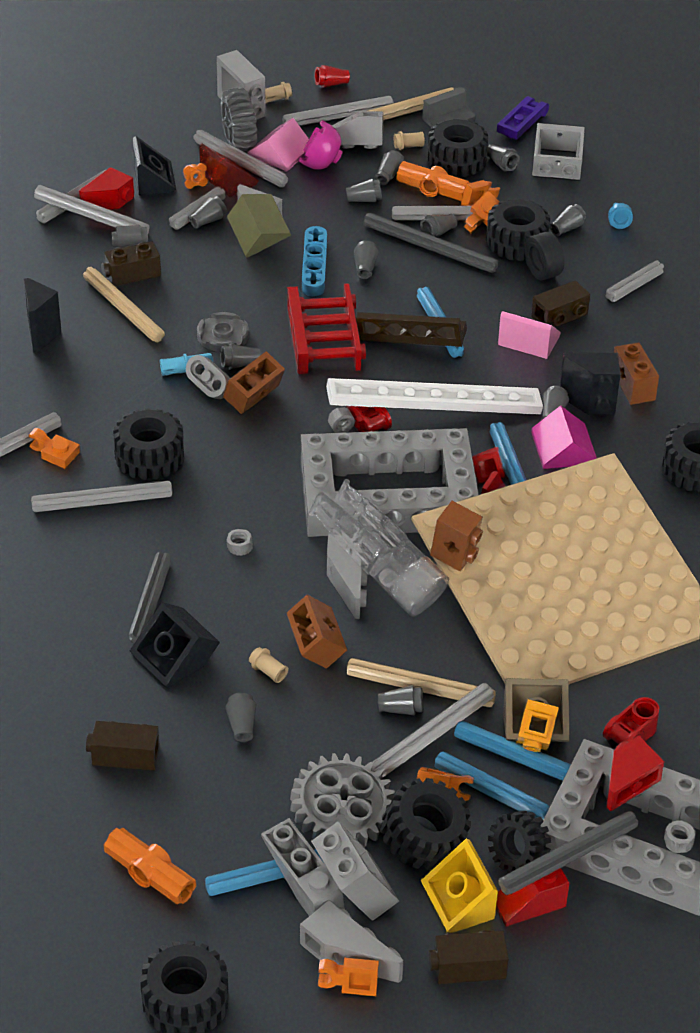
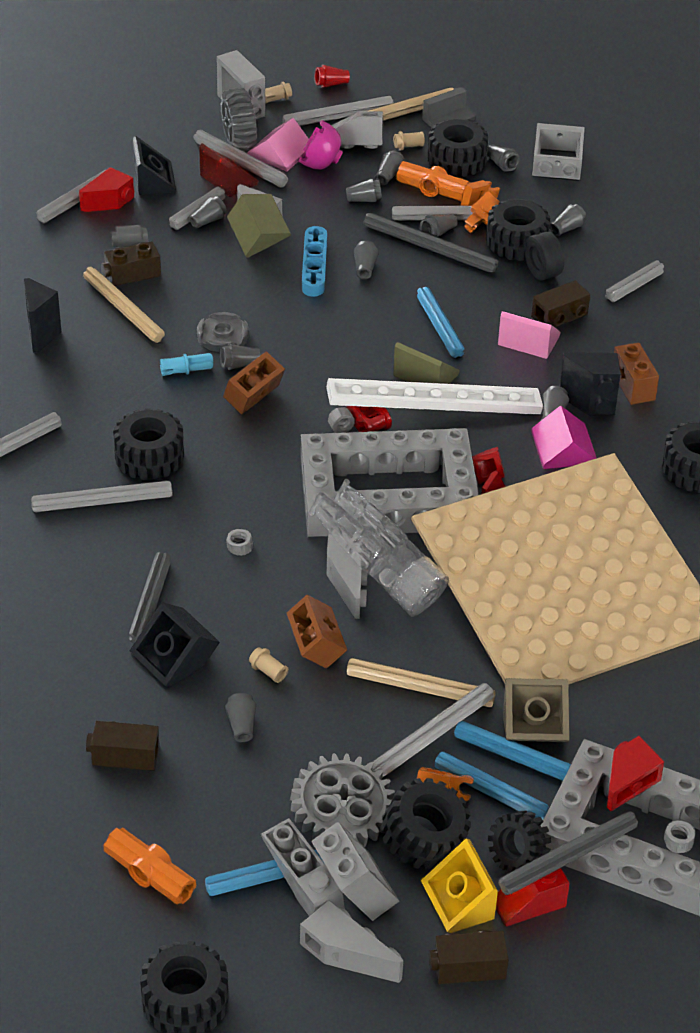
(55, 450): orange plate -> none
(85, 208): light grey axle -> none
(189, 172): orange plate -> none
(209, 379): light grey plate -> none
(302, 338): red fence -> none
(355, 975): orange plate -> none
(402, 700): dark grey cone -> none
(411, 329): dark brown fence -> none
(421, 368): none -> olive slope
(457, 536): dark orange brick -> none
(509, 458): dark azure axle -> none
(522, 117): dark purple plate -> none
(534, 740): light orange window -> none
(620, 215): dark azure tile -> none
(634, 721): red piece -> none

